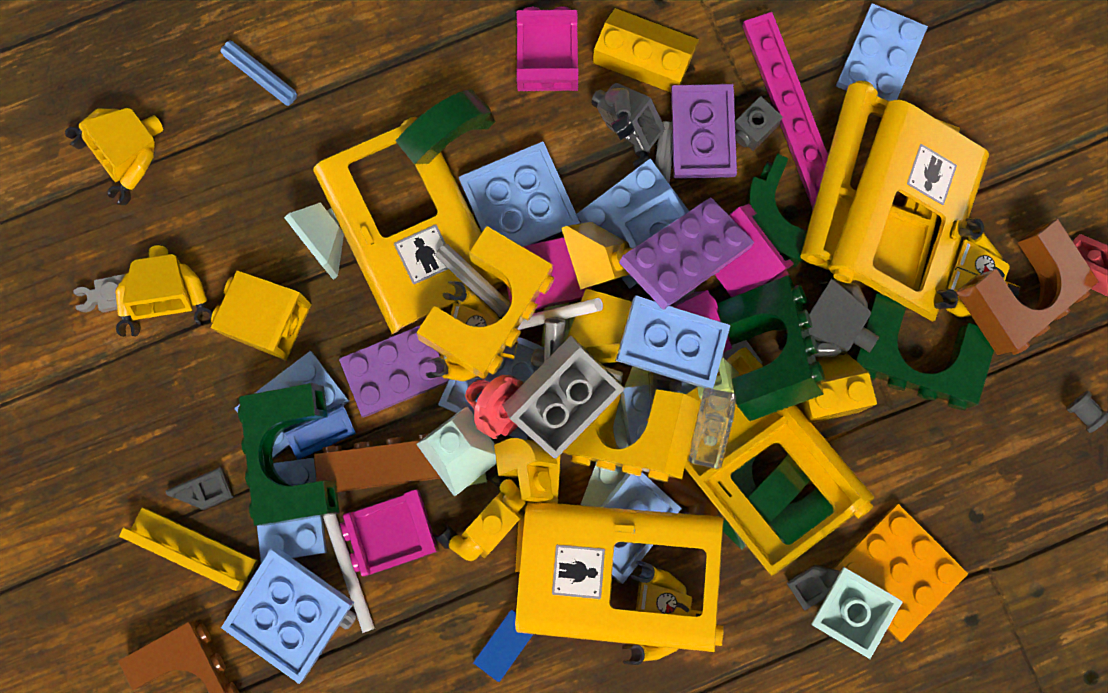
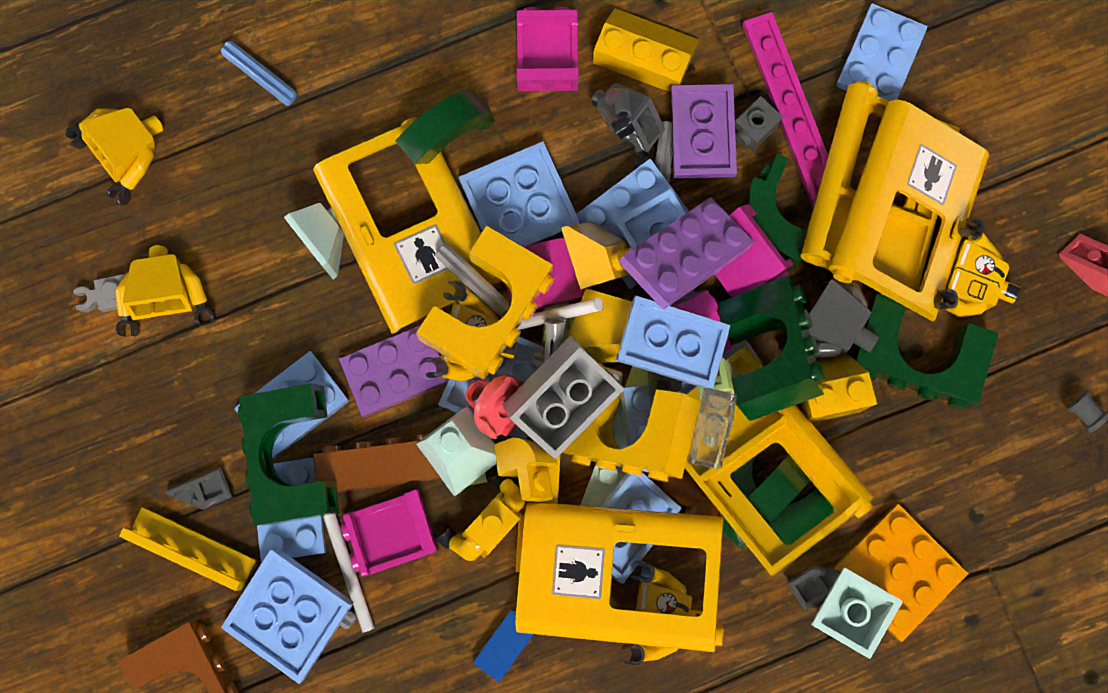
(260, 314): yellow slope -> none
(314, 435): blue tile -> none
(1063, 282): dark orange arch -> none

